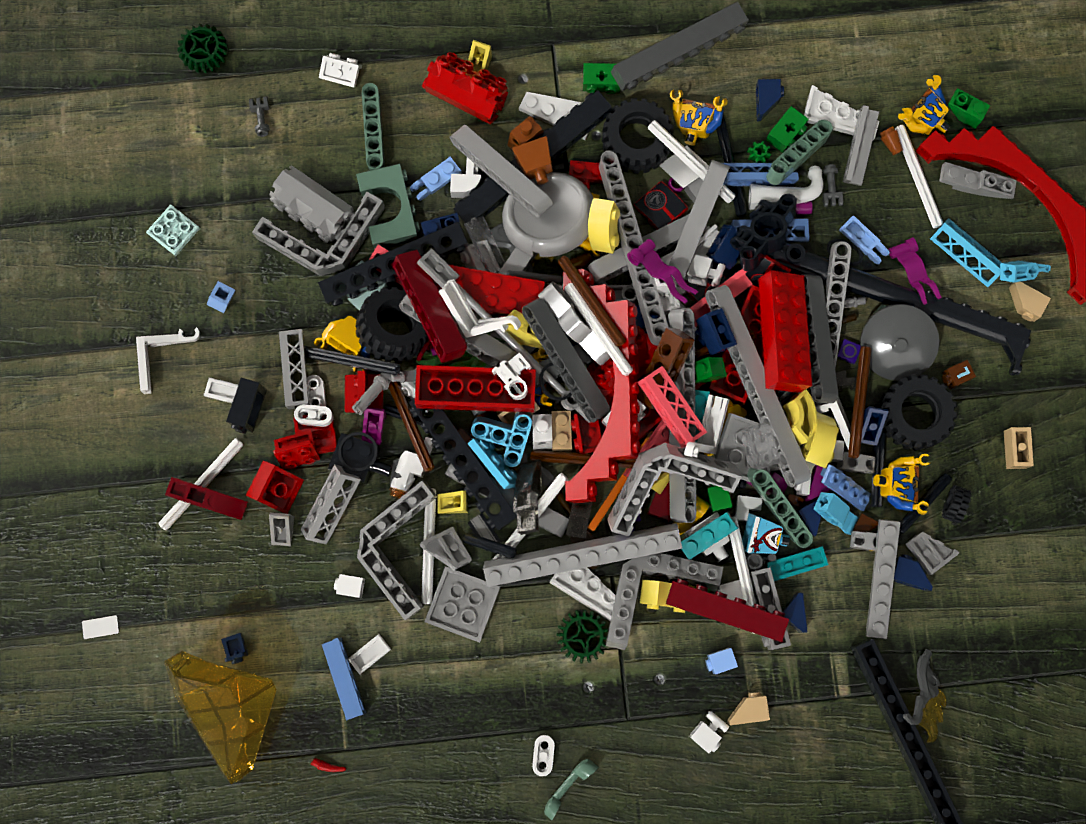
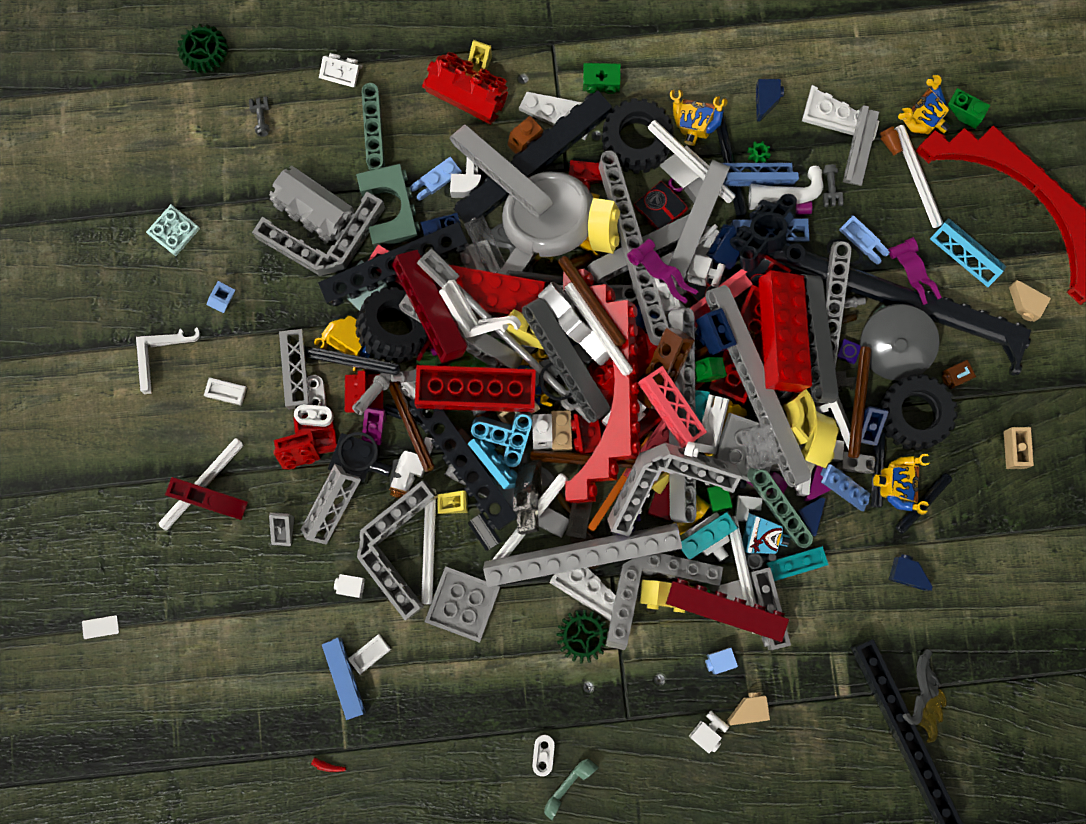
(224, 708): clear yellow panel -> none
(234, 648): dark blue bracket -> none
(246, 406): black window -> none
(275, 487): red slope -> none
(447, 548): light grey wing -> none
(490, 545): black axle -> none
(511, 372): white piece -> none
(534, 159): dark orange torso -> none
(679, 46): dark grey brick -> none
(791, 120): green brick -> none
(795, 500): reddish brown tile -> none
(796, 613): dark blue slope -> none
(799, 152): sand green beam -> none
(835, 512): medium azure piece -> none
(863, 541): light grey leg -> none
(865, 524): reddish brown tile -> none
(882, 578): light grey plate -> none
(930, 552): light grey wing -> none
(956, 504): black tyre -> none
(978, 183): light grey slope -> none
(1021, 270): medium azure piece -> none

